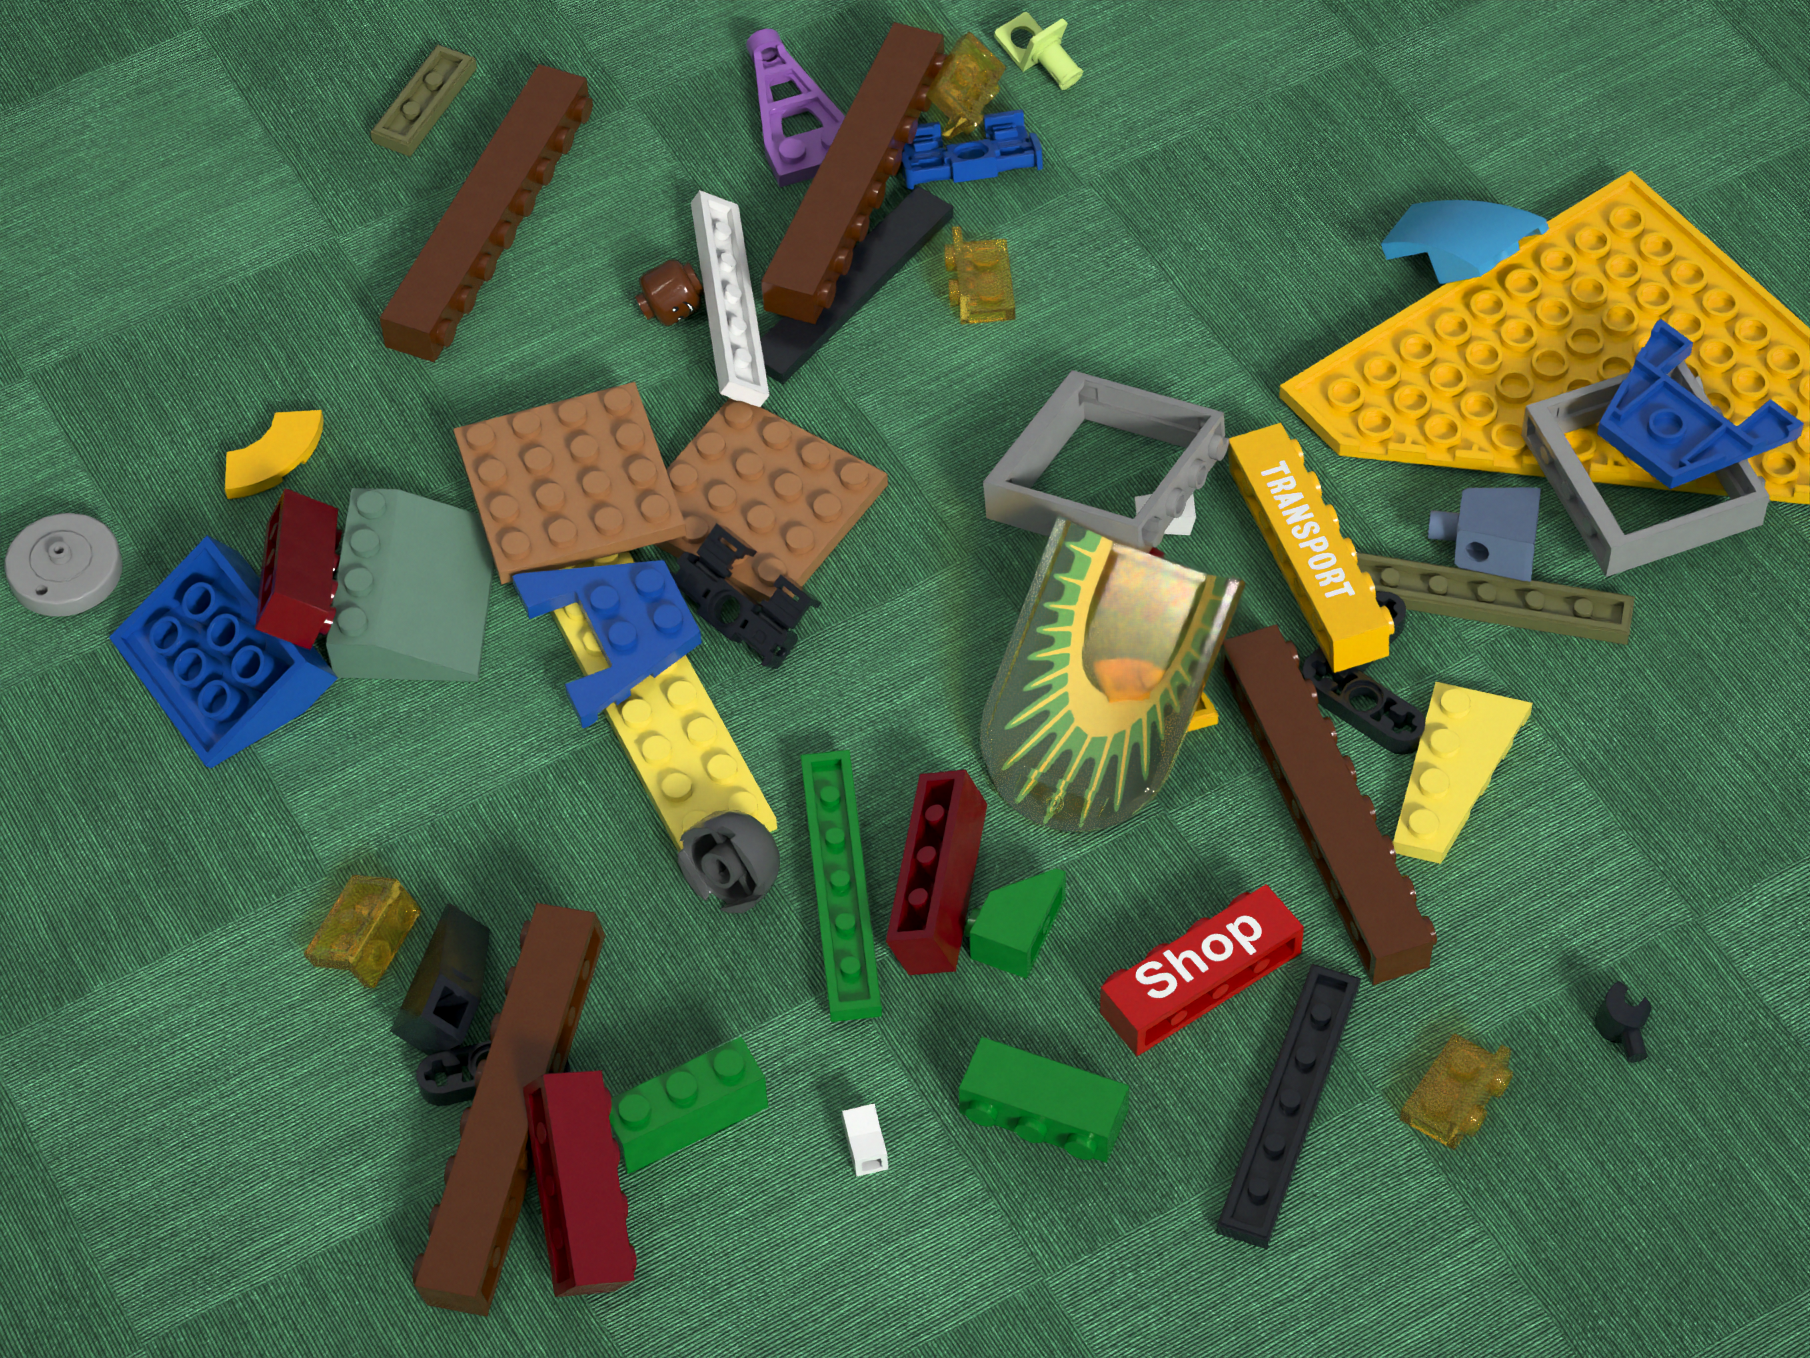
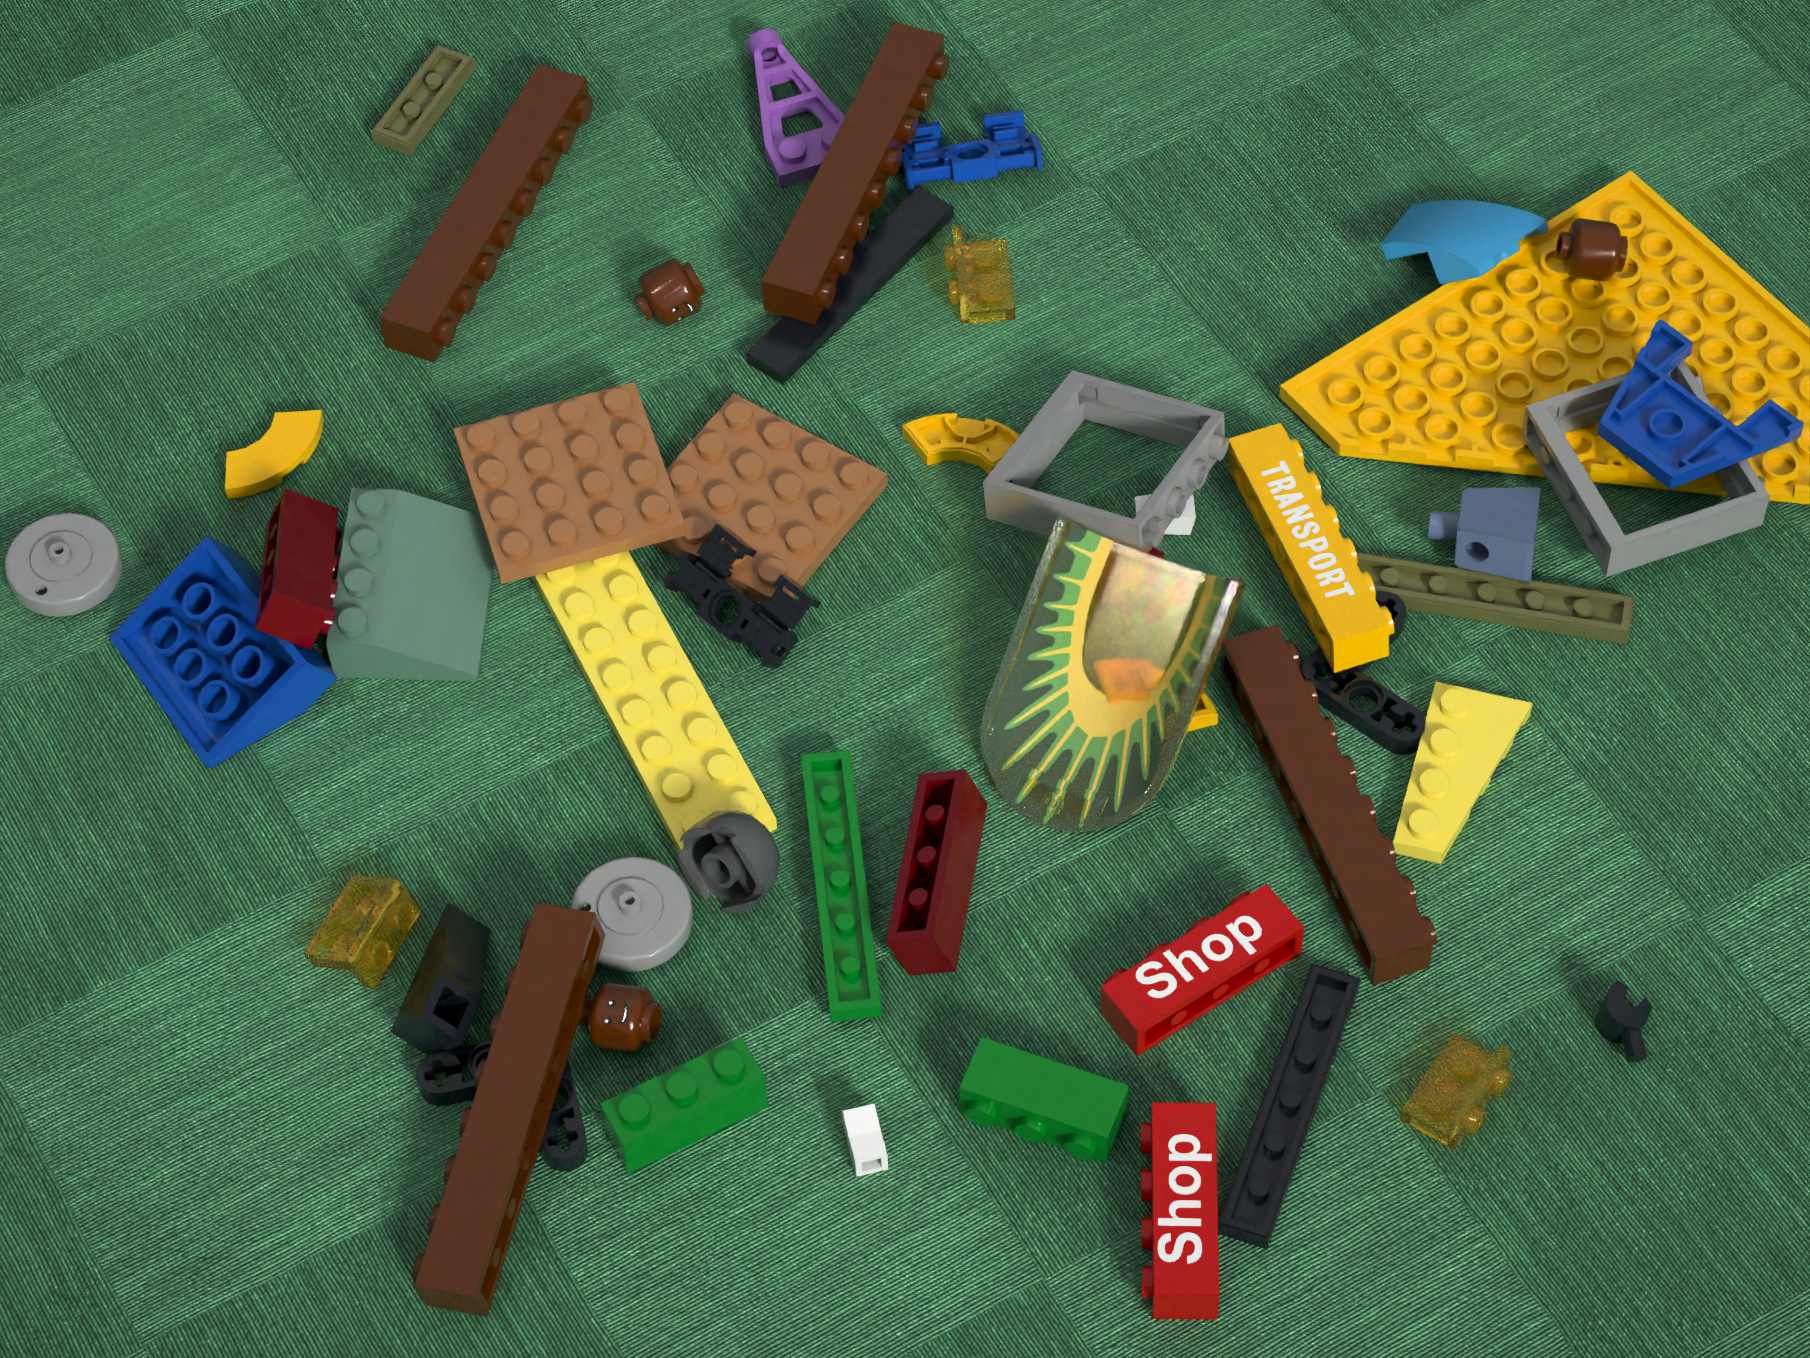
(579, 1183): dark red brick -> none
(622, 1017): none -> reddish brown head
(633, 616): blue wing -> none
(641, 911): none -> light grey wheel
(729, 299): white plate -> none
(959, 439): none -> yellow tile
(966, 85): clear yellow bracket -> none
(1016, 922): green slope -> none
(1042, 48): yellowish green bracket -> none
(1183, 1211): none -> red brick
(1592, 249): none -> reddish brown head

